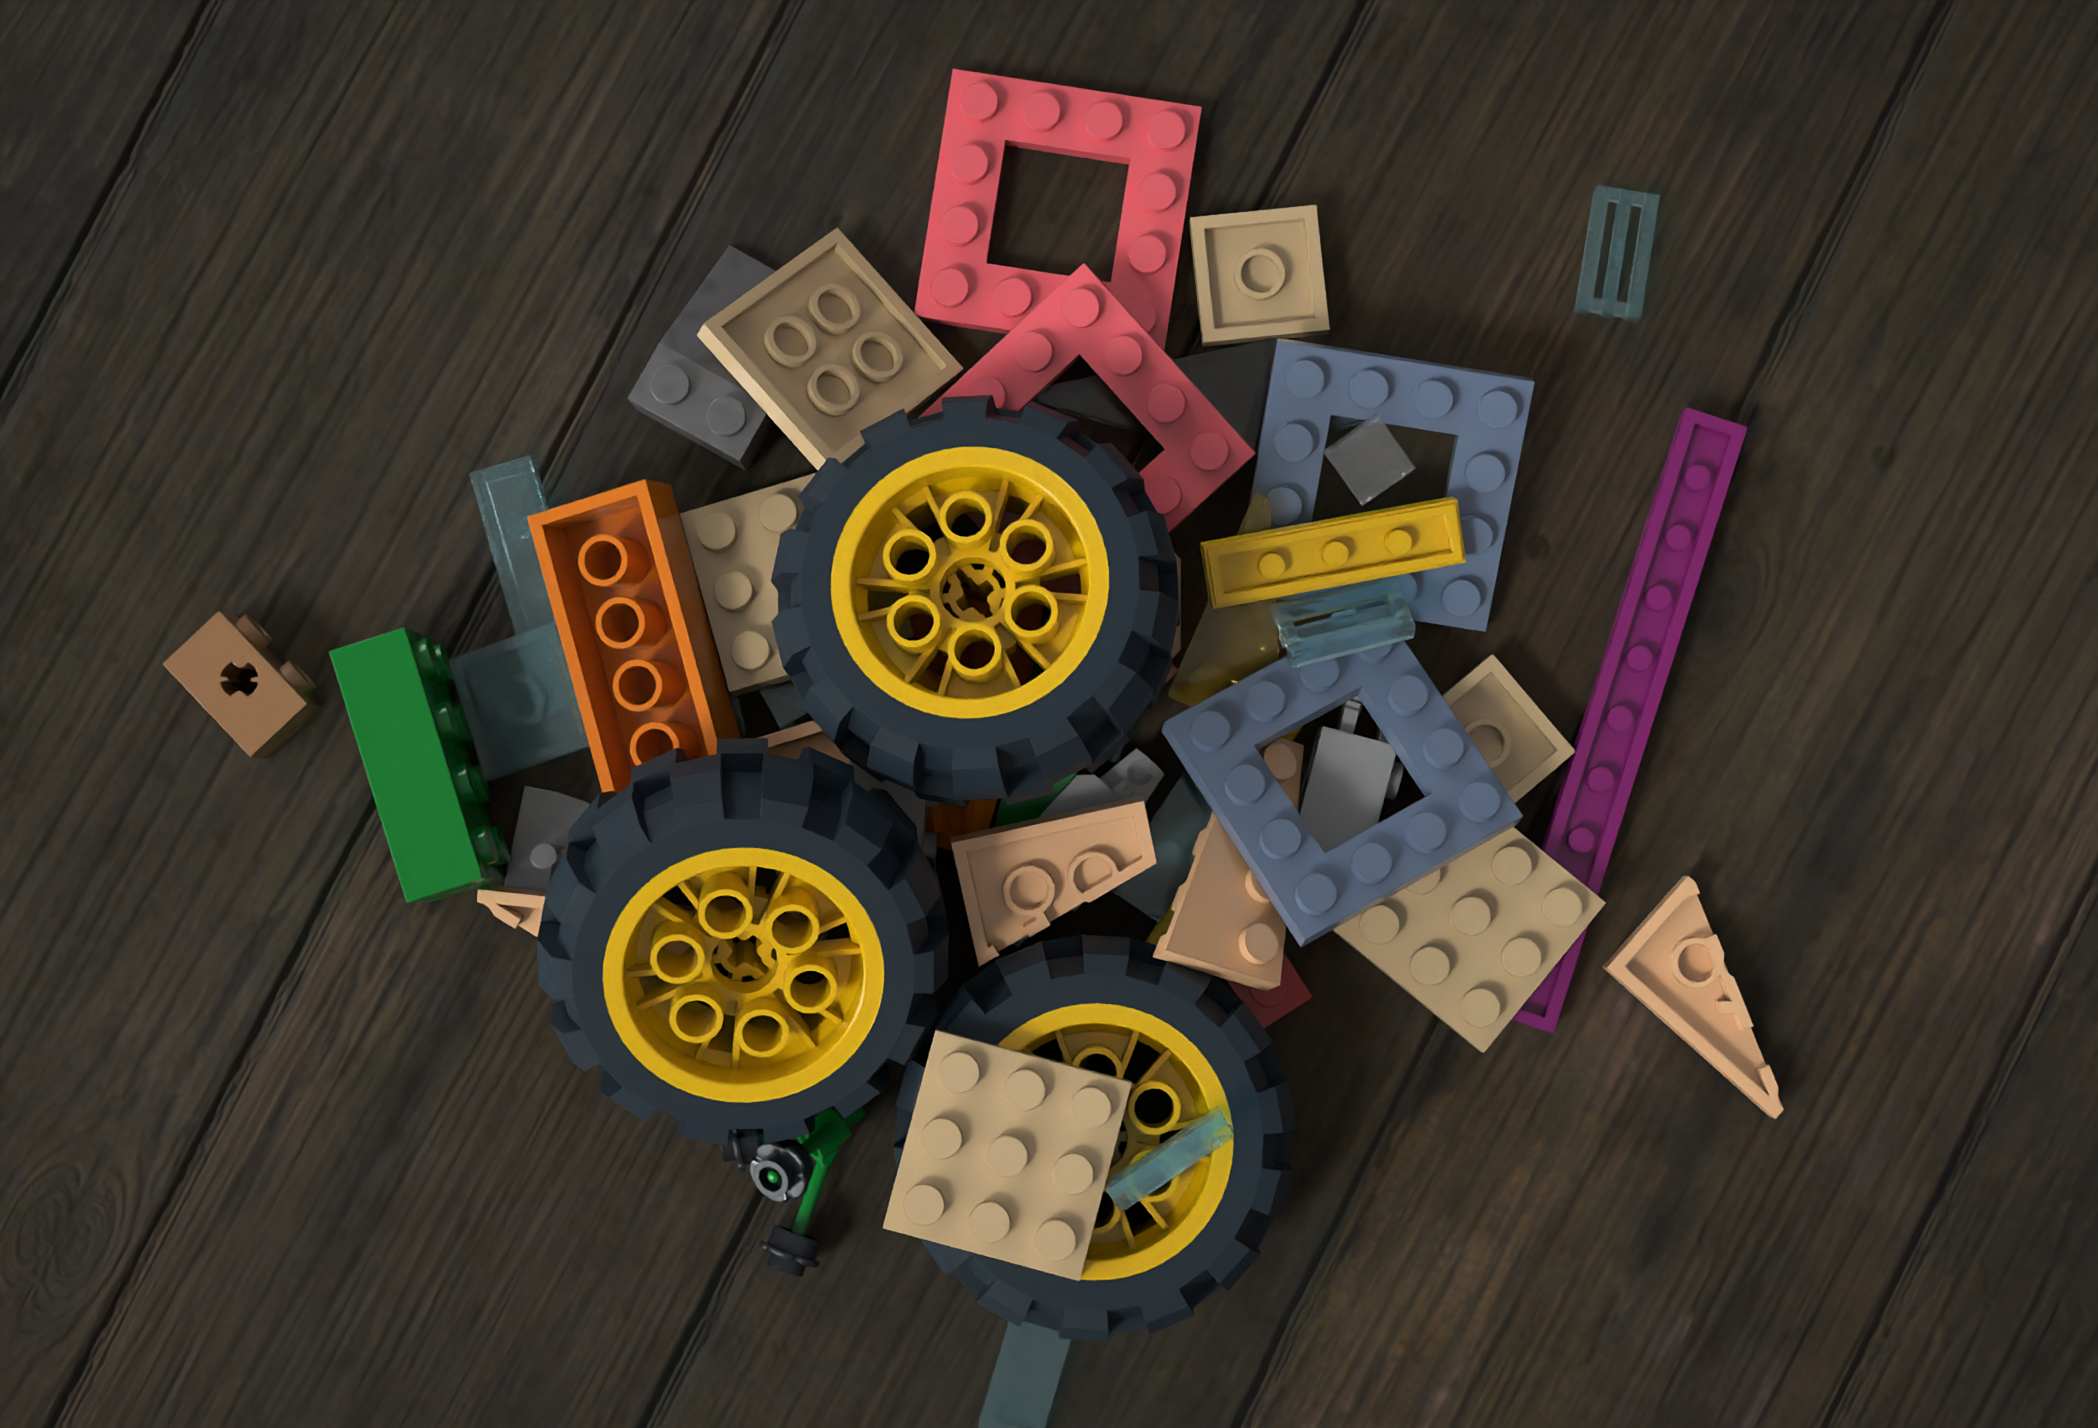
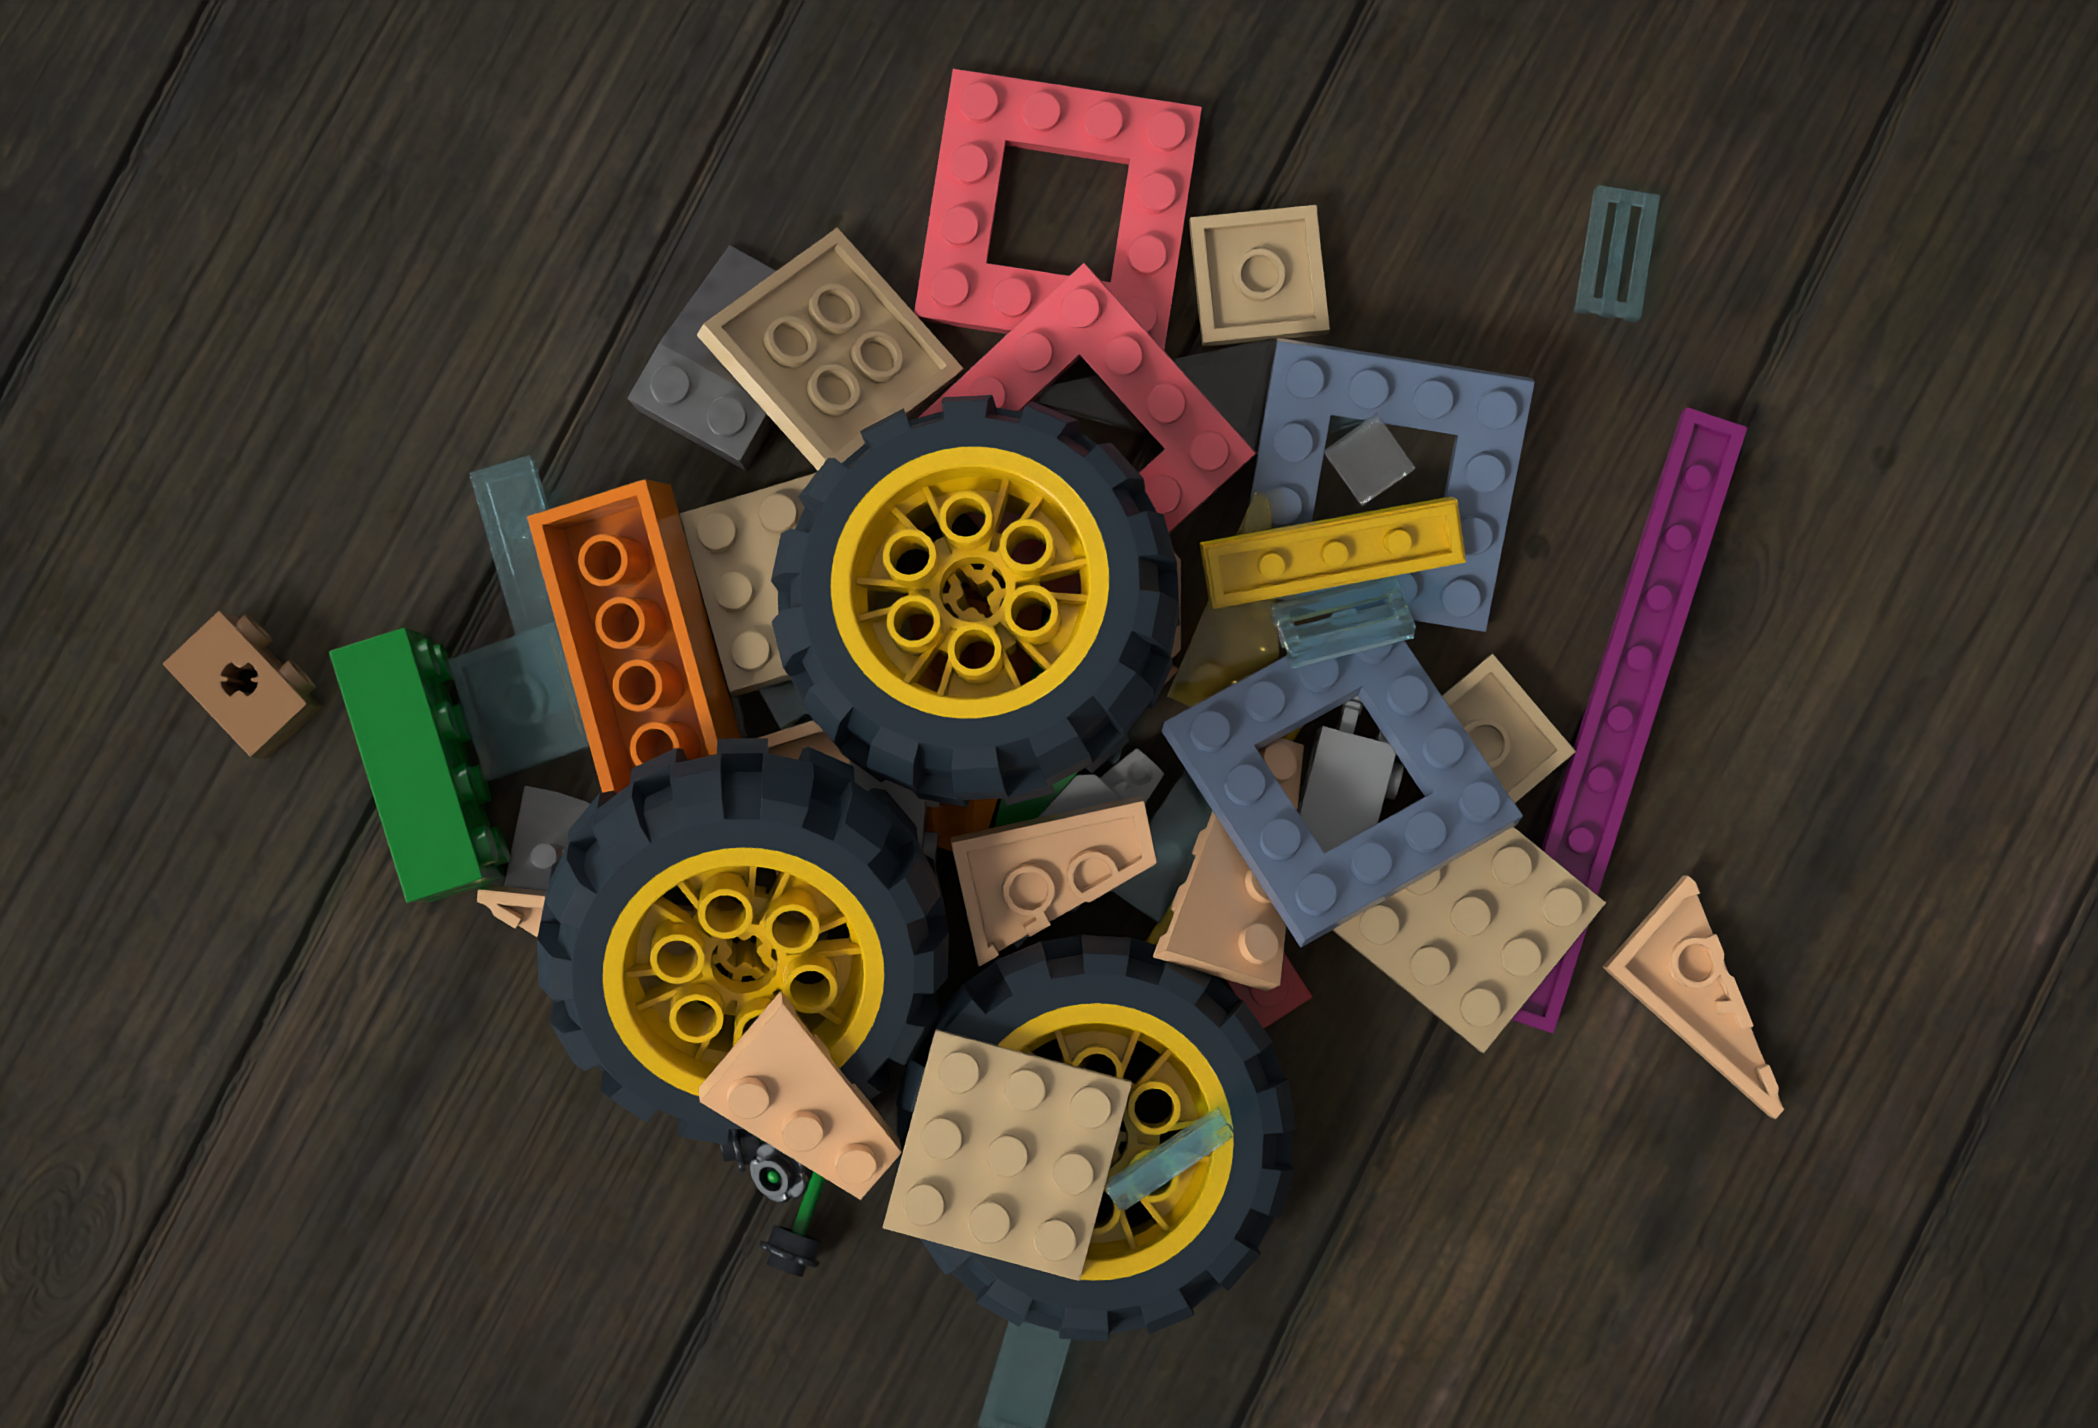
(800, 1102): none -> light nougat wing

